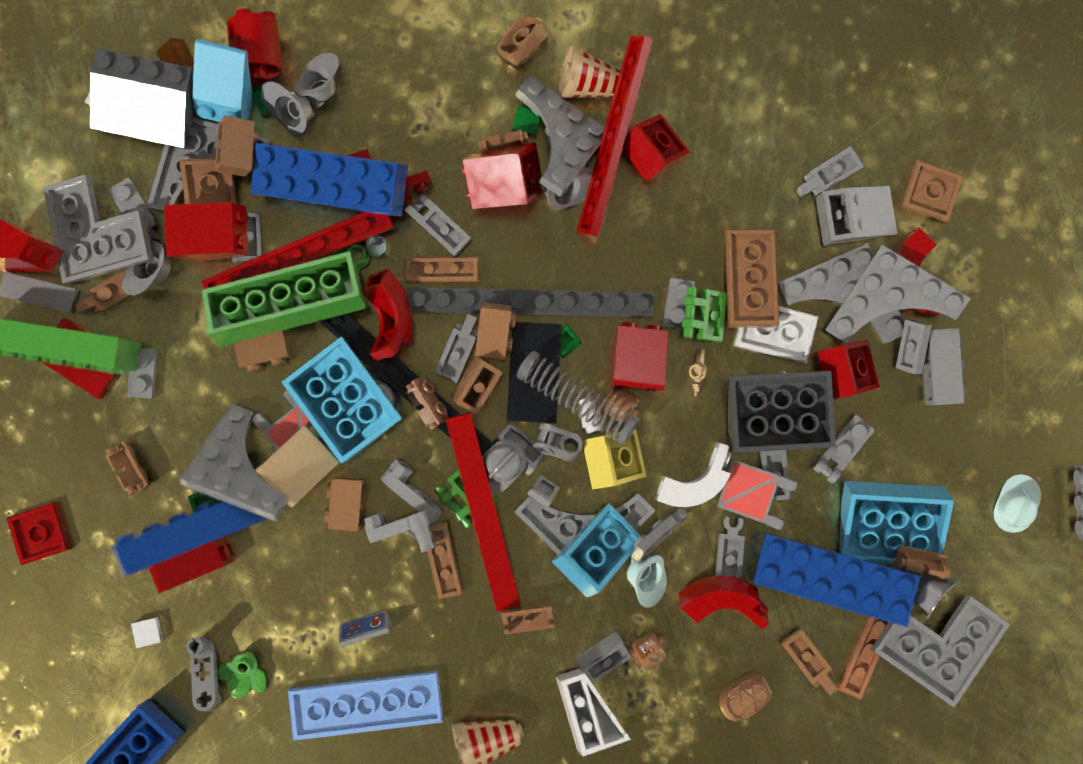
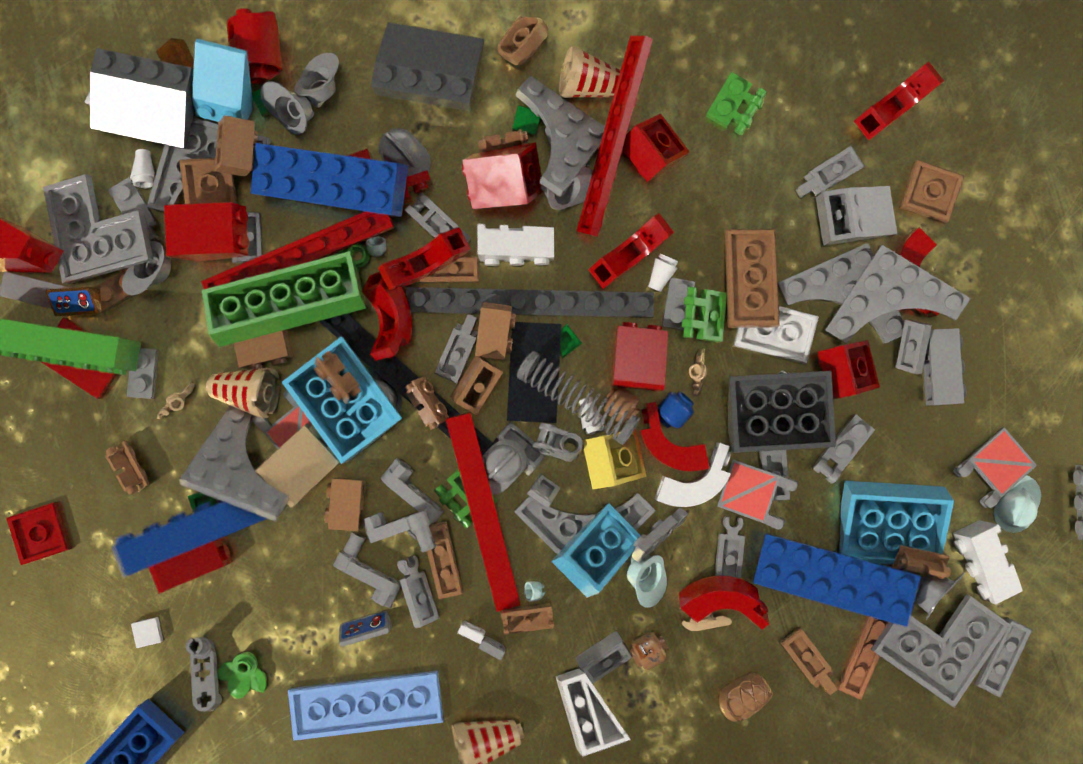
(75, 301): none -> slope
(142, 170): none -> white cone
(175, 401): none -> tan piece
(247, 390): none -> tan cone
(329, 370): none -> medium nougat hinge
(346, 561): none -> light grey beam
(404, 148): none -> light grey piece
(417, 593): none -> light grey plate
(425, 261): none -> red arch
(427, 66): none -> dark grey slope
(471, 631): none -> white tile
(492, 647): none -> light grey tile
(515, 245): none -> white wedge
(533, 591): none -> light aqua hinge
(631, 251): none -> red arch
(662, 271): none -> white cone
(675, 409): none -> blue head
(677, 457): none -> red arch
(707, 623): none -> tan piece
(729, 99): none -> bright green plate
(899, 101): none -> red arch
(987, 562): none -> white wedge
(1000, 464): none -> flag
(1003, 658): none -> light grey tile

